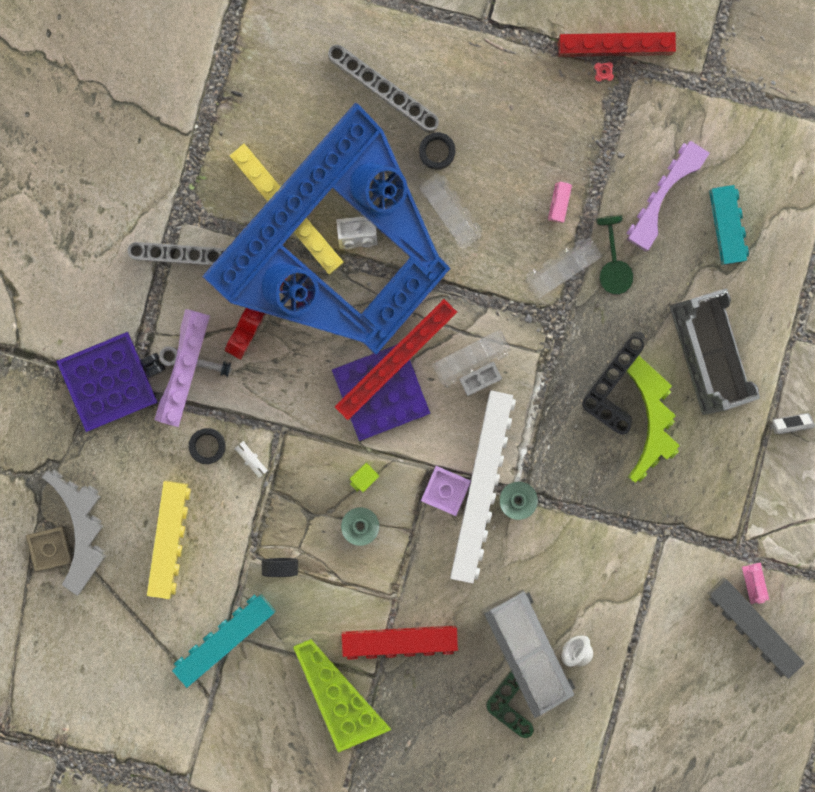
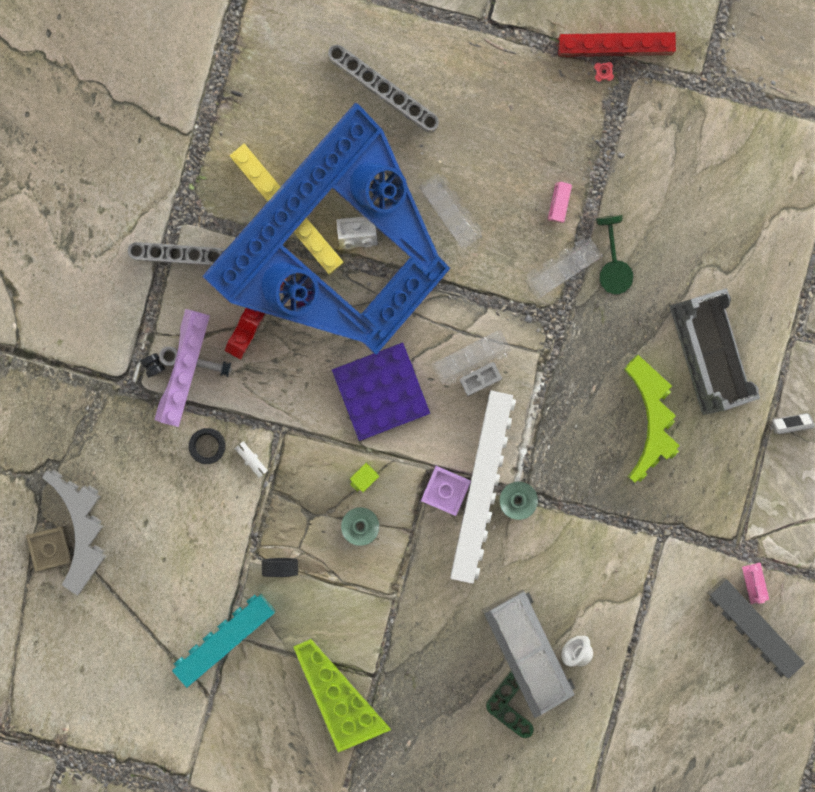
(107, 381): dark purple plate -> none
(167, 539): light yellow brick -> none
(395, 359): red plate -> none
(399, 641): red brick -> none
(437, 136): black tyre -> none
(611, 381): black beam -> none
(646, 228): lavender arch -> none
(728, 224): teal brick -> none

